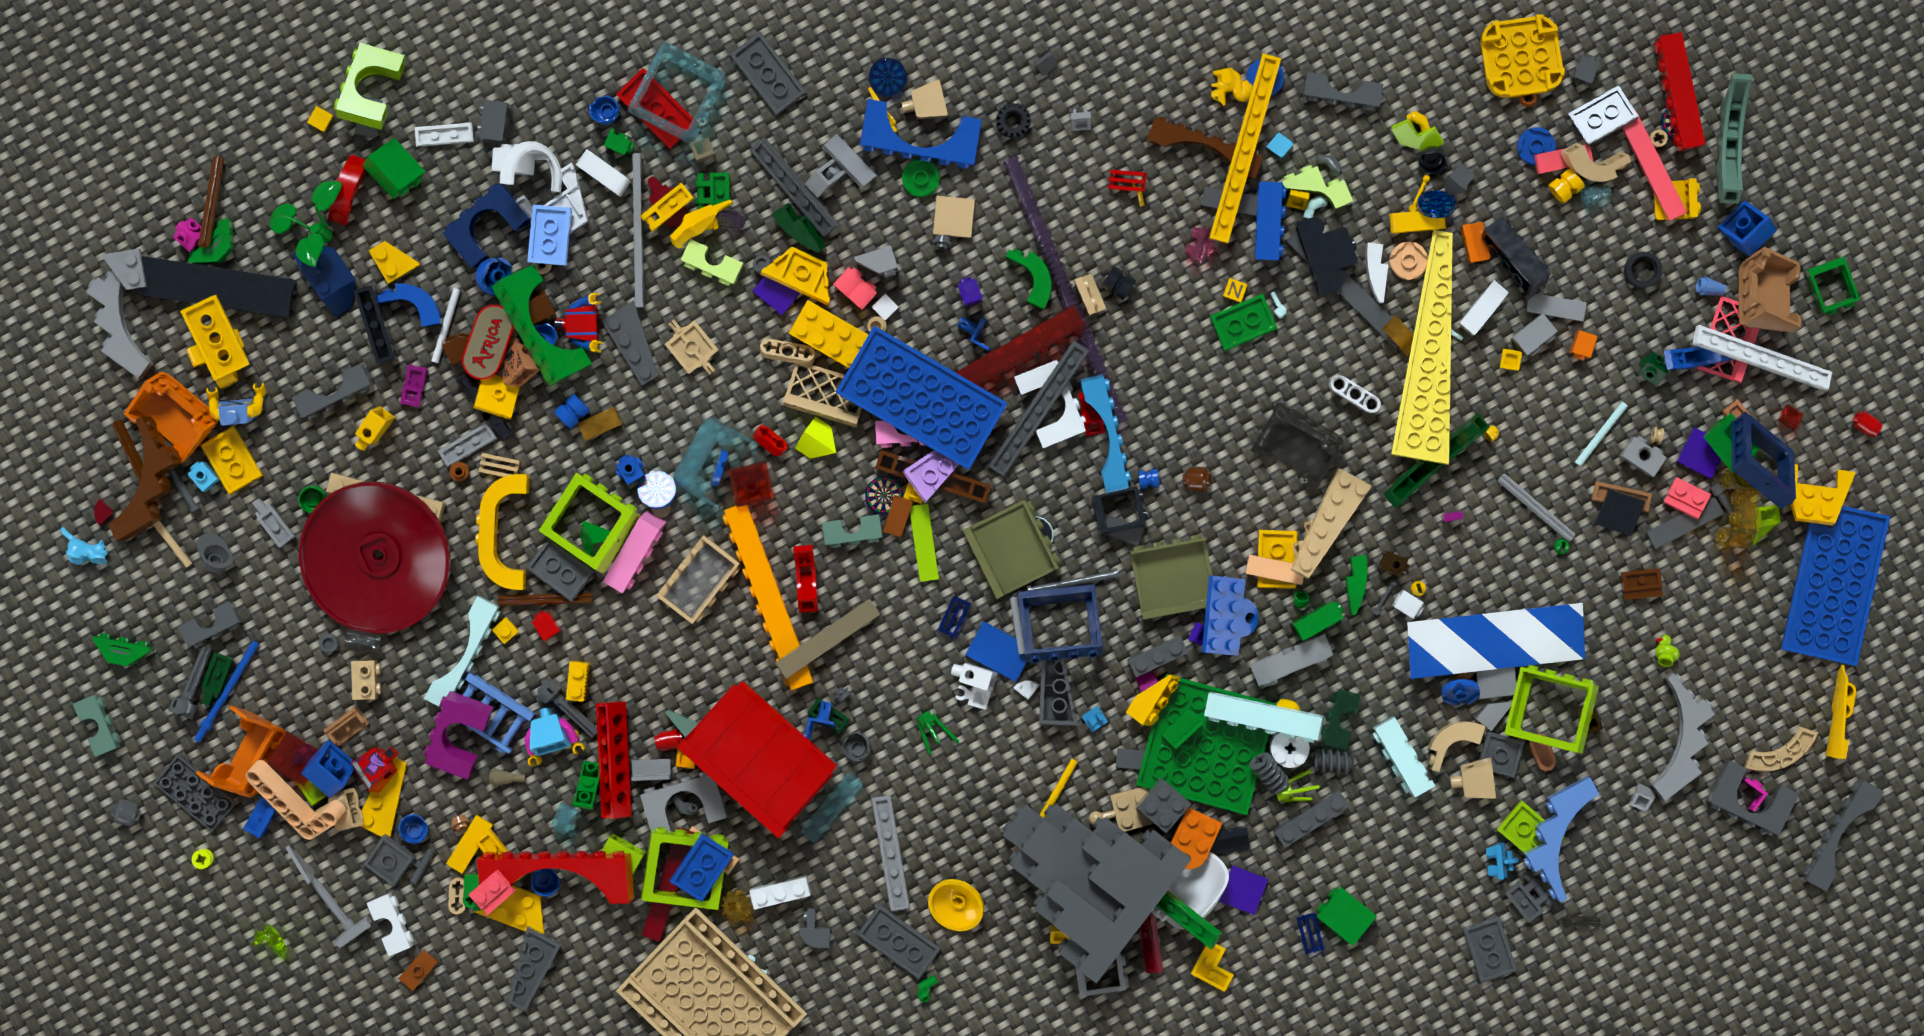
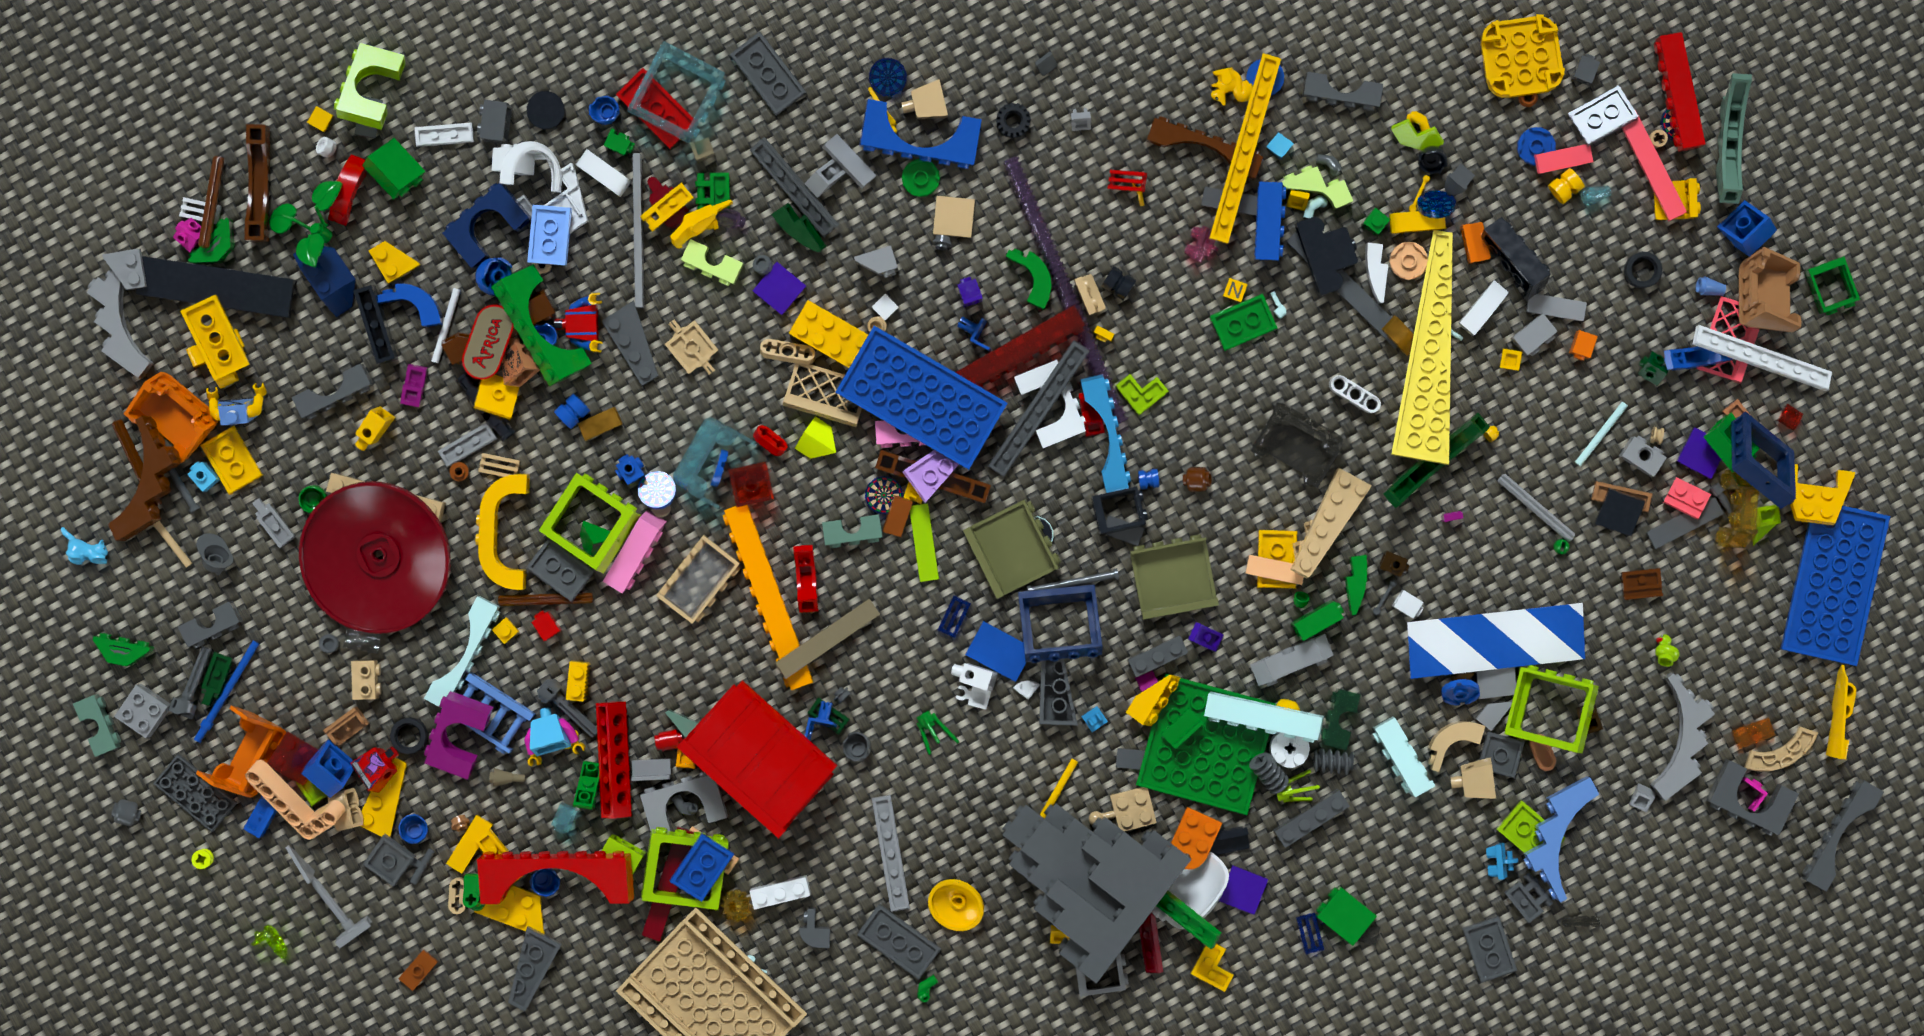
(102, 512): dark red tile -> none
(143, 710): none -> light grey brick
(184, 207): none -> white tile
(258, 189): none -> reddish brown arch
(326, 147): none -> white tile
(387, 908): white arch -> none
(423, 735): none -> black tyre
(492, 892): coral plate -> none
(545, 110): none -> black tile
(800, 273): yellow wing -> none
(831, 807): clear light blue tile -> none
(855, 288): coral brick -> none
(1017, 624): light grey bar -> none
(1103, 334): none -> yellow plate
(1138, 397): none -> lime tile
(1163, 804): dark grey brick -> none
(1226, 616): plate -> none
(1375, 221): none -> green brick
(1414, 589): yellow hinge -> none
(1579, 161): tan arch -> none
(1753, 732): none -> clear orange plate
(1867, 423): red brick -> none

